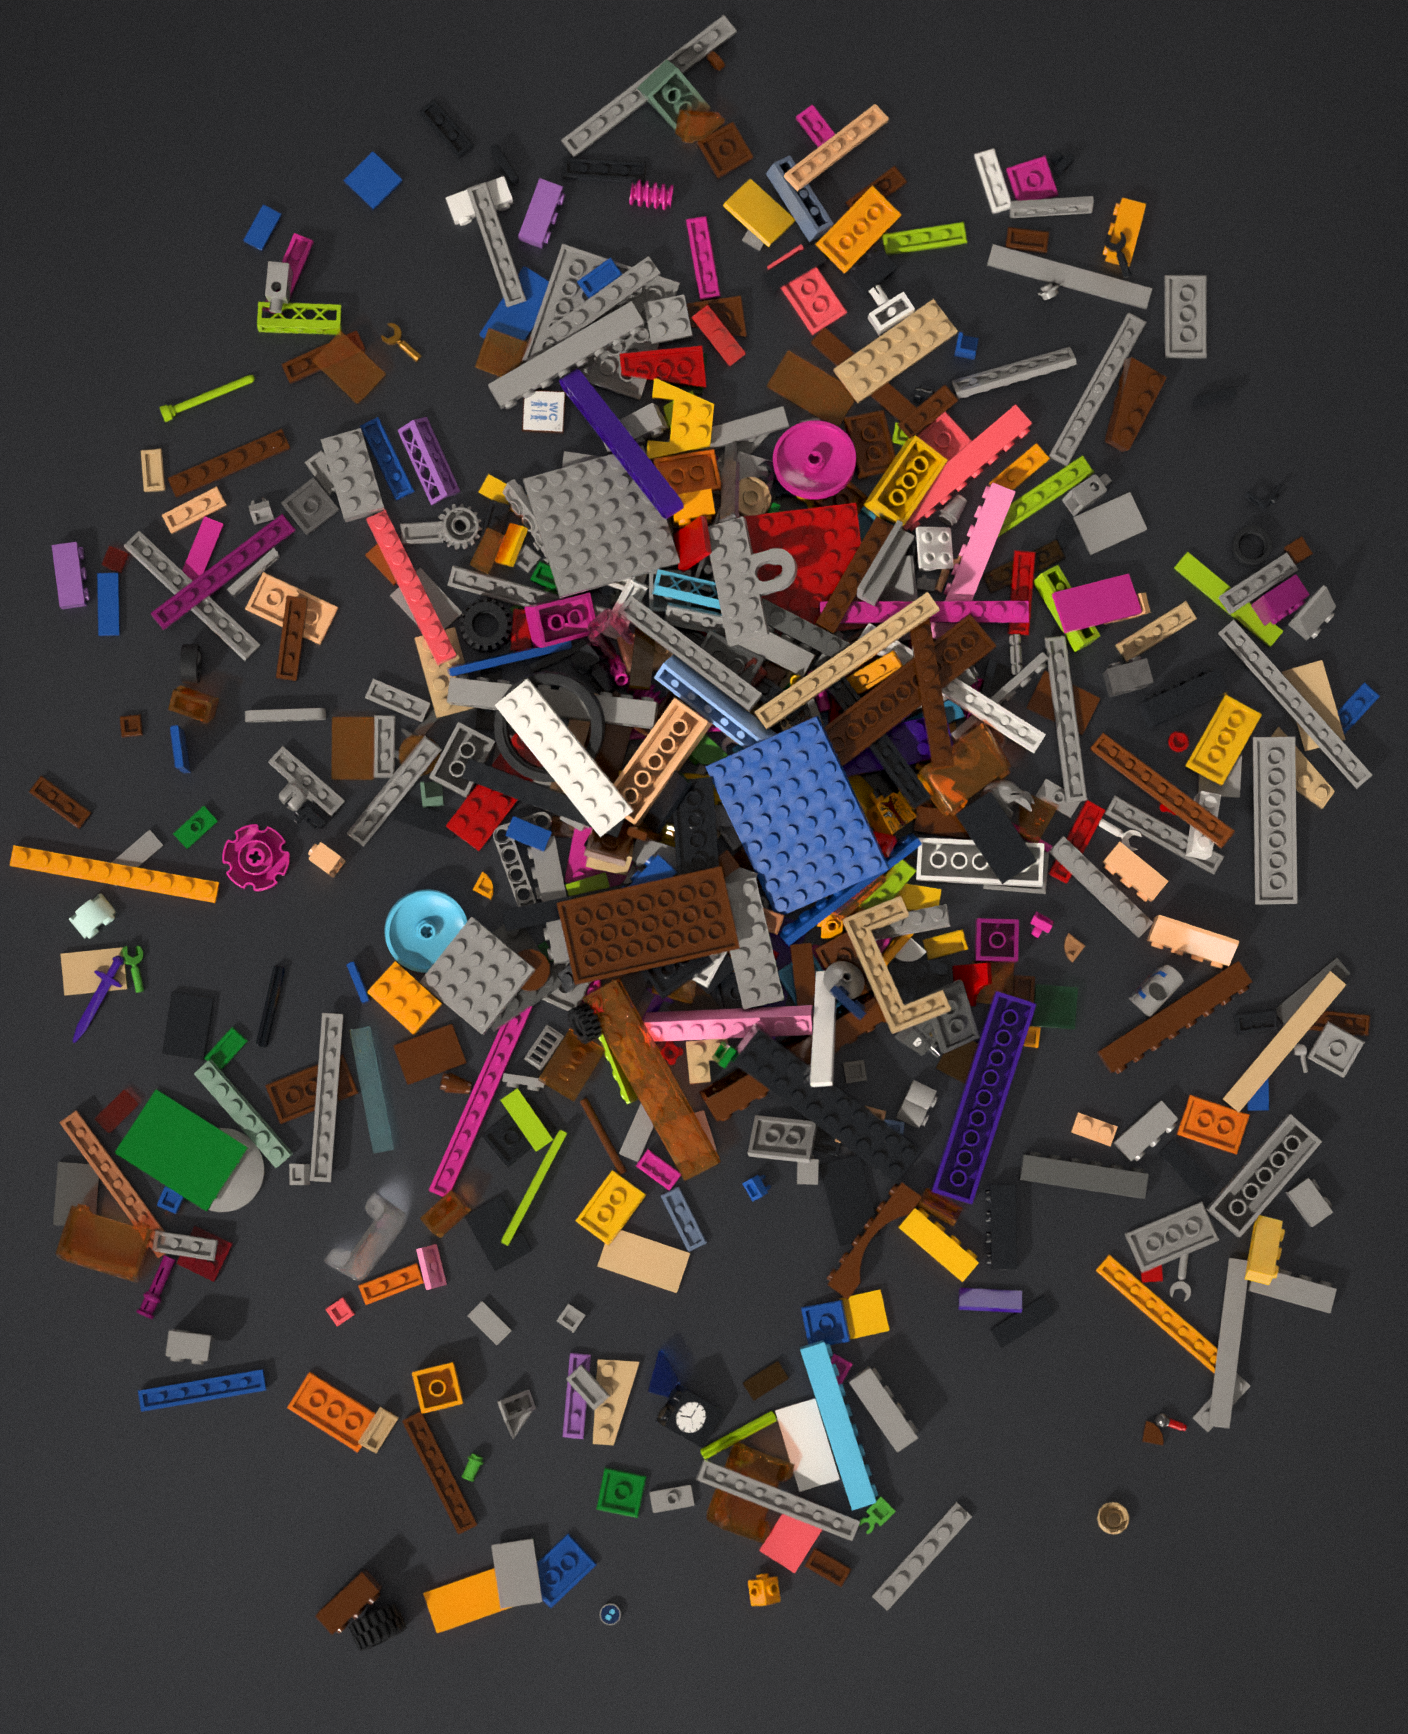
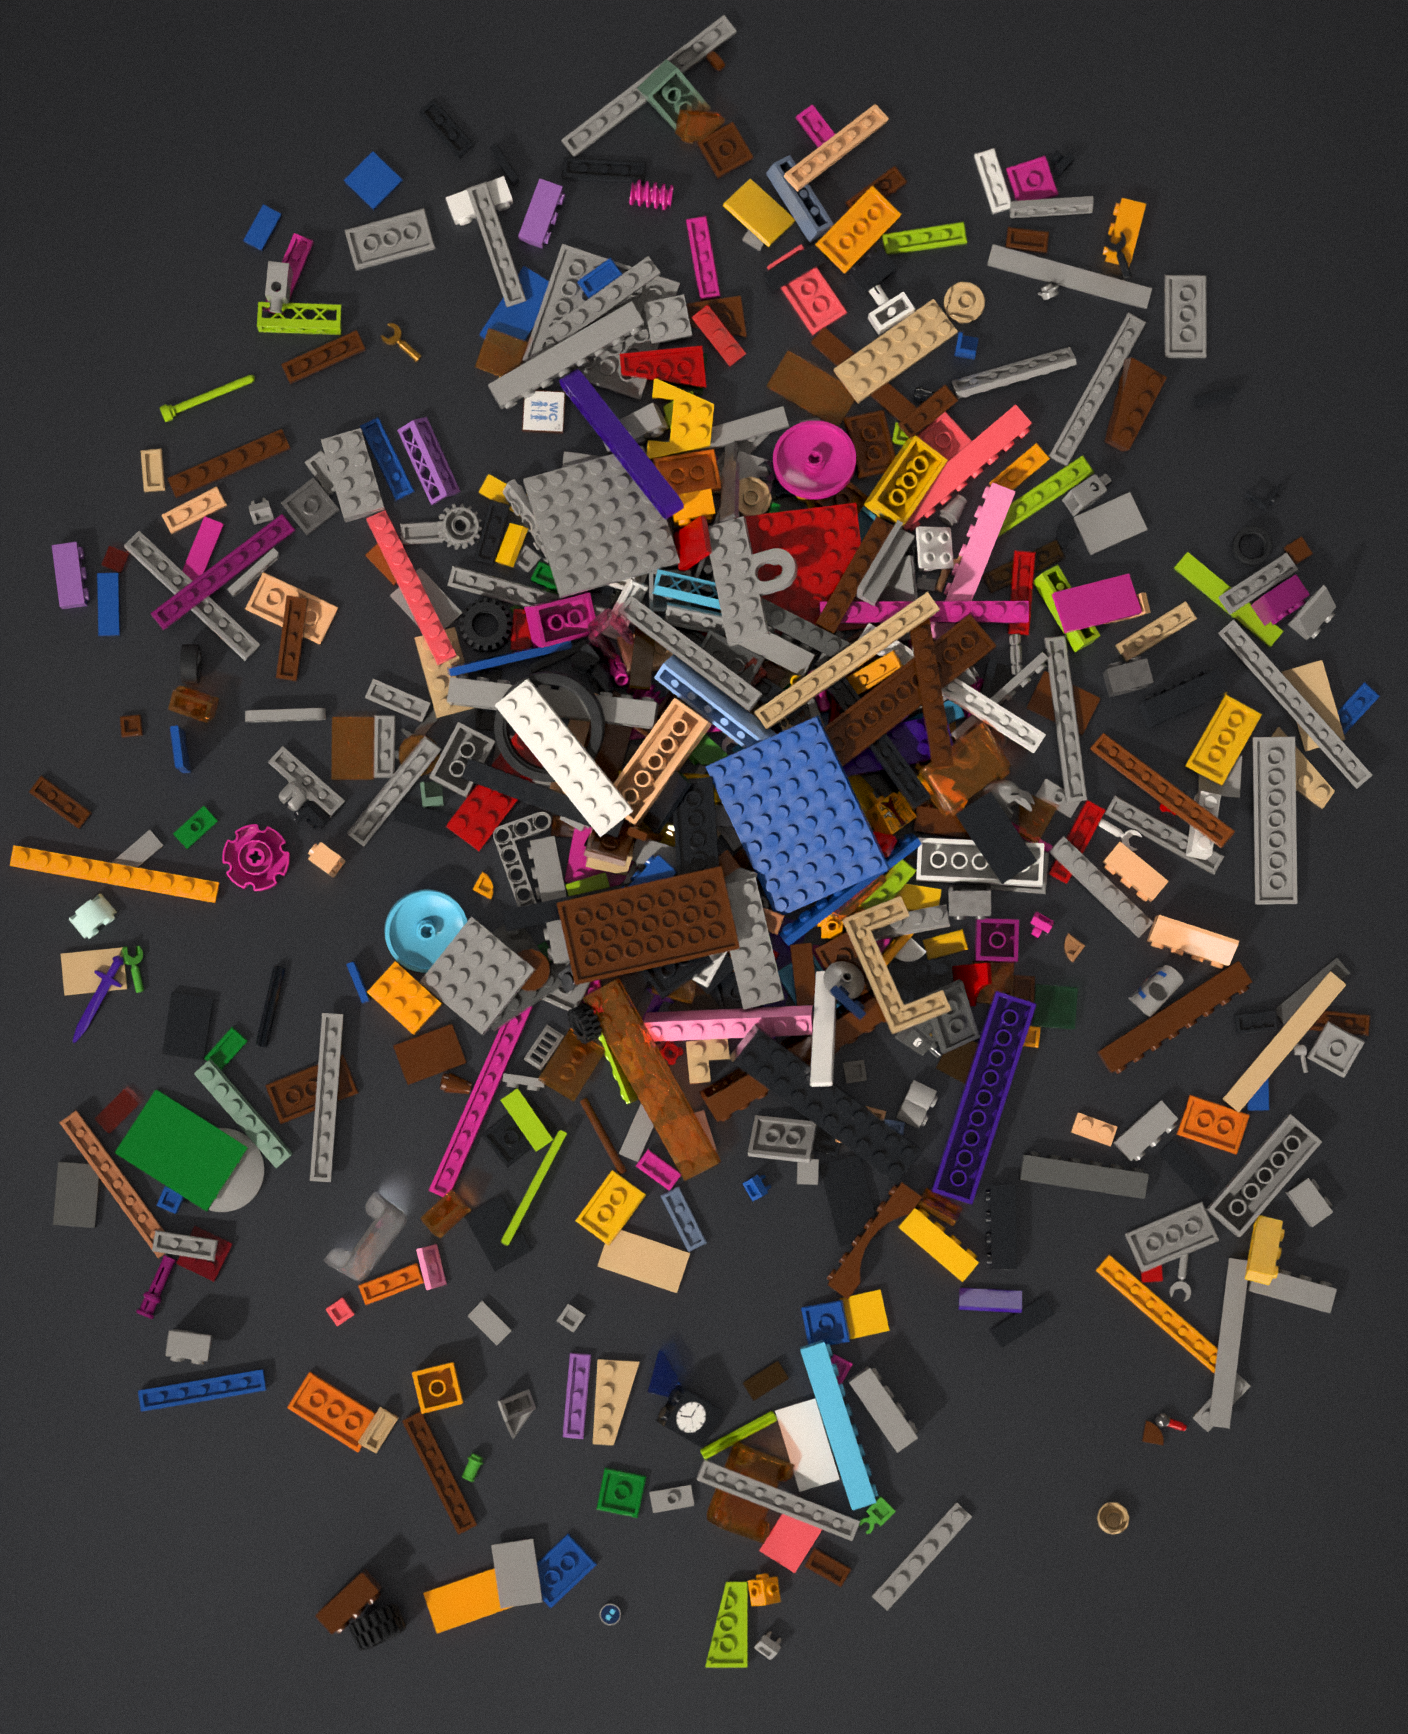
(104, 1244): clear orange windscreen -> none
(299, 1174): light grey plate -> none
(349, 367): clear orange tile -> none
(371, 1089): clear light blue tile -> none
(389, 239): none -> light grey tile
(488, 550): clear orange brick -> none
(528, 834): blue tile -> none
(588, 1387): light grey tile -> none
(724, 1054): green tile -> none
(729, 1637): none -> lime wing
(767, 1646): none -> light grey tile
(964, 302): none -> tan tile
(969, 901): none -> flat silver brick
(1178, 741): red plate -> none

